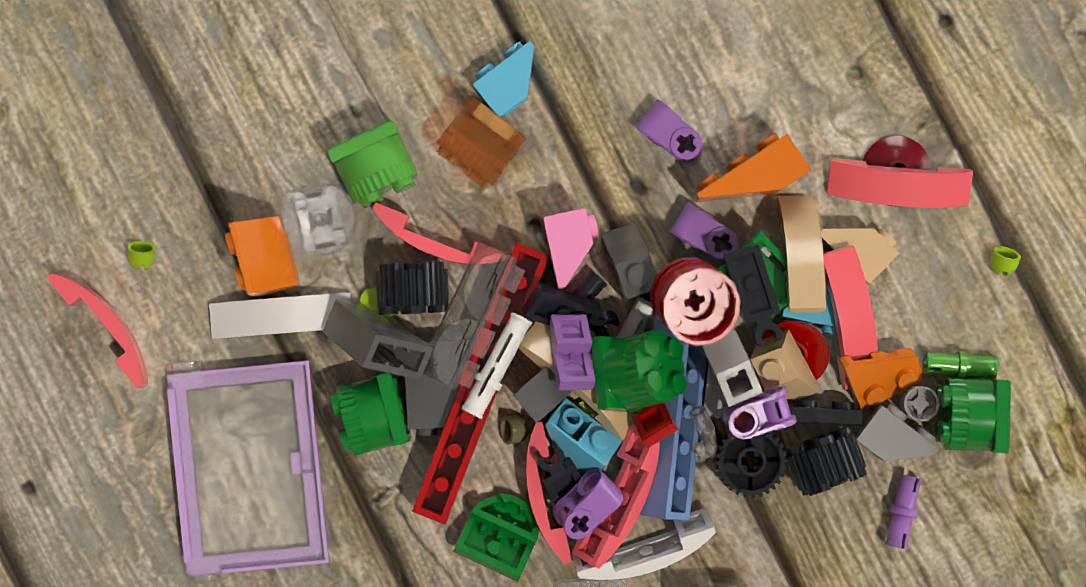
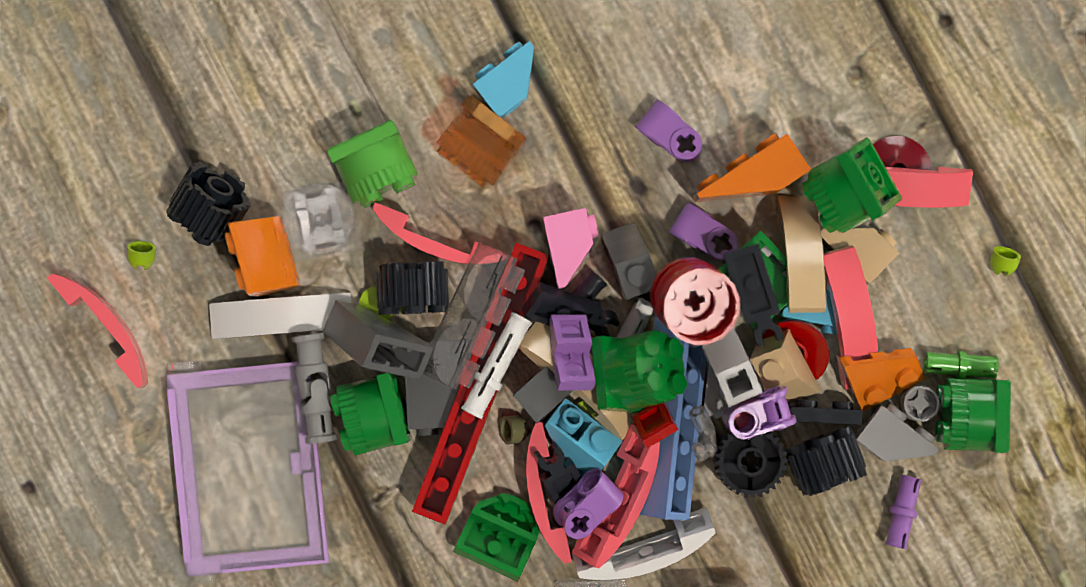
(208, 203): none -> black brick
(314, 393): none -> light grey piece
(851, 188): none -> green piece

